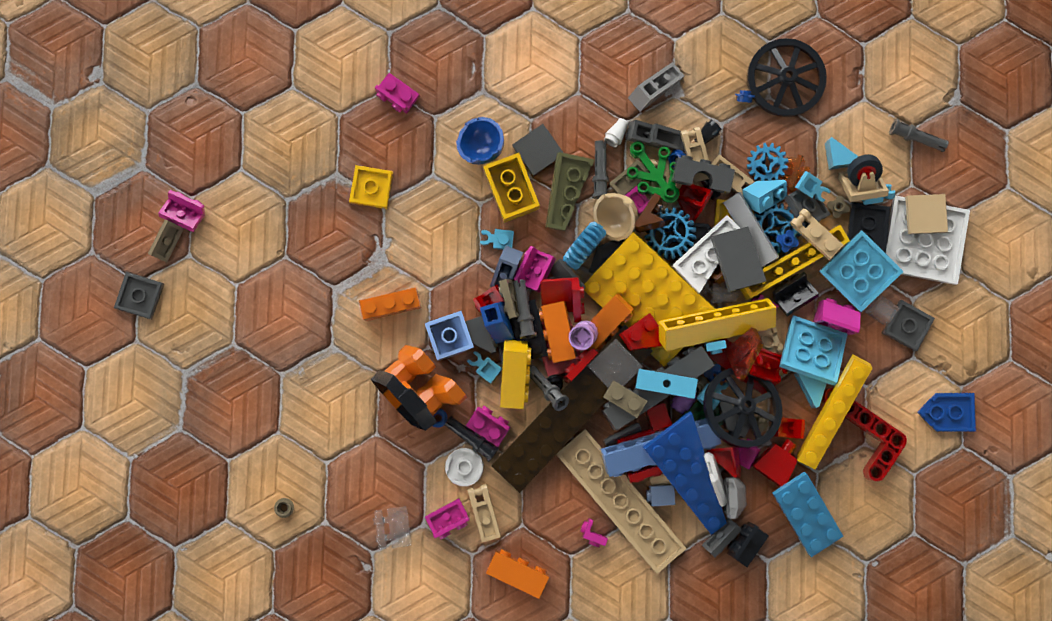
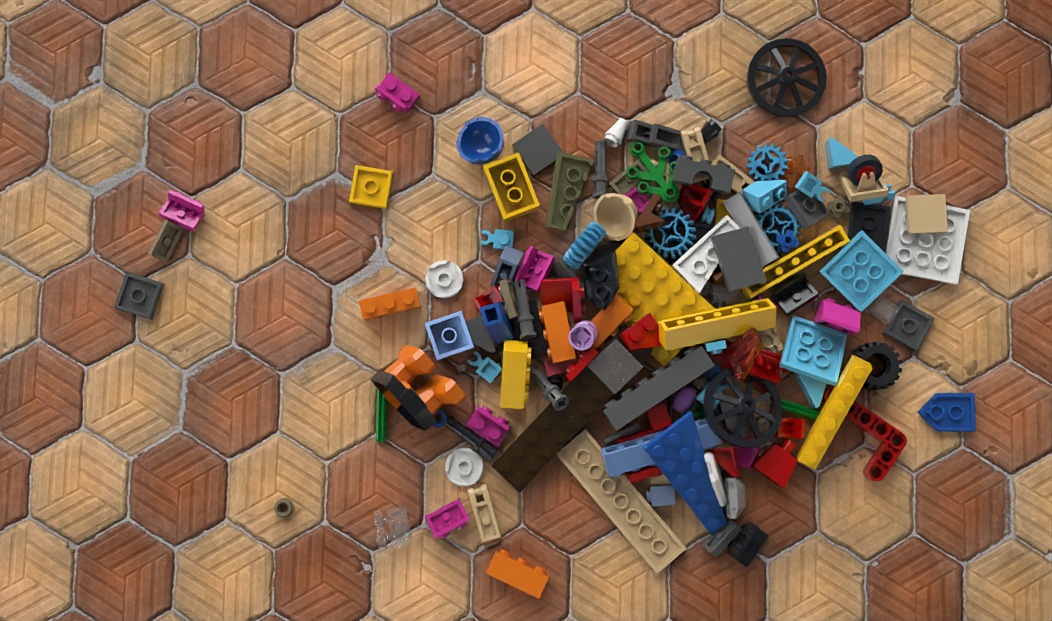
(381, 417): none -> green axle
(444, 279): none -> white tile
(595, 539): dark pink bracket -> none
(601, 280): none -> black tile
(625, 399): dark tan plate -> none
(655, 86): light grey slope -> none
(678, 385): medium azure tile -> none
(707, 215): none -> medium azure bush
(744, 96): blue plate -> none
(798, 409): none -> green axle
(807, 514): dark azure plate -> none
(816, 234): tan plate -> none
(889, 361): none -> black tyre
(910, 132): dark grey pin -> none

